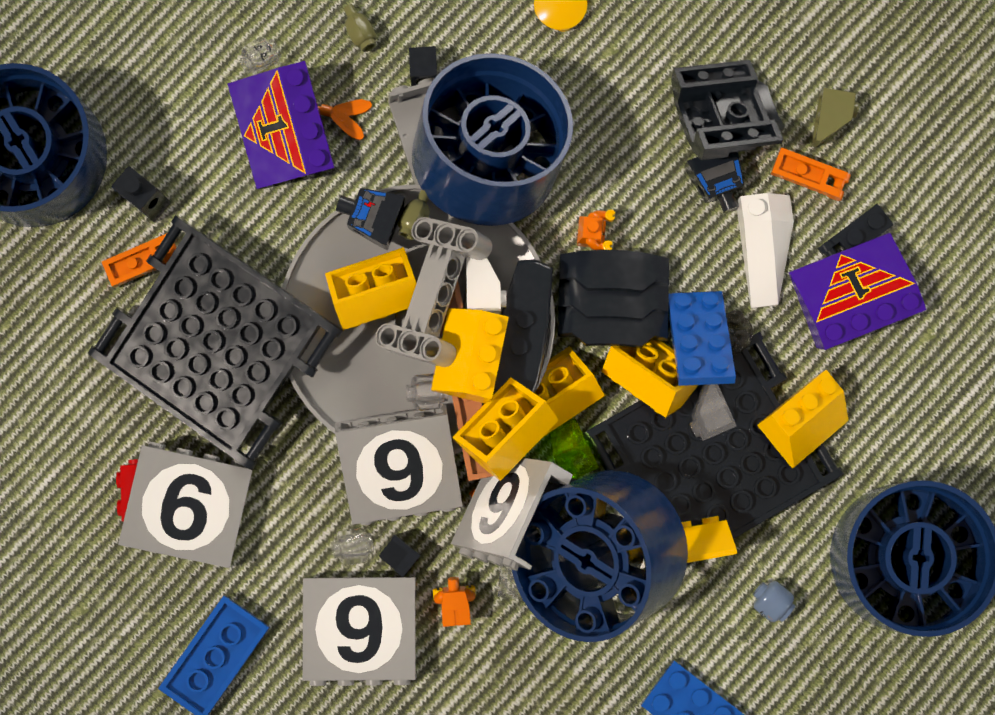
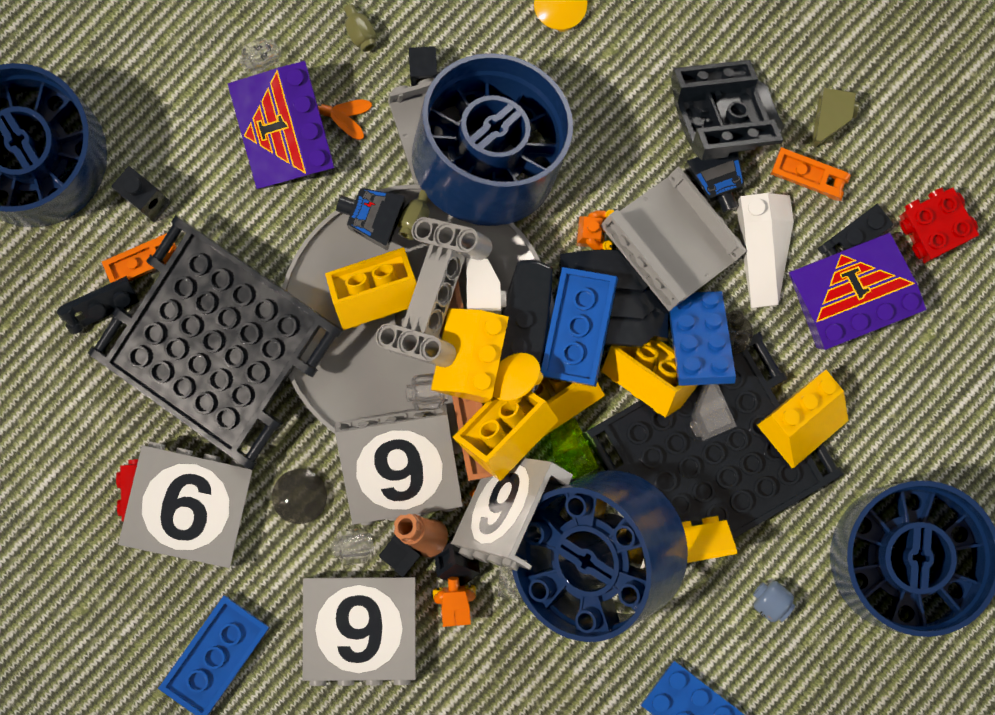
(97, 304): none -> black plate
(299, 496): none -> clear smoke dish
(422, 534): none -> nougat plant
(452, 564): none -> black panel
(516, 377): none -> yellow dish
(579, 326): none -> blue plate
(673, 238): none -> light grey panel
(938, 224): none -> red brick

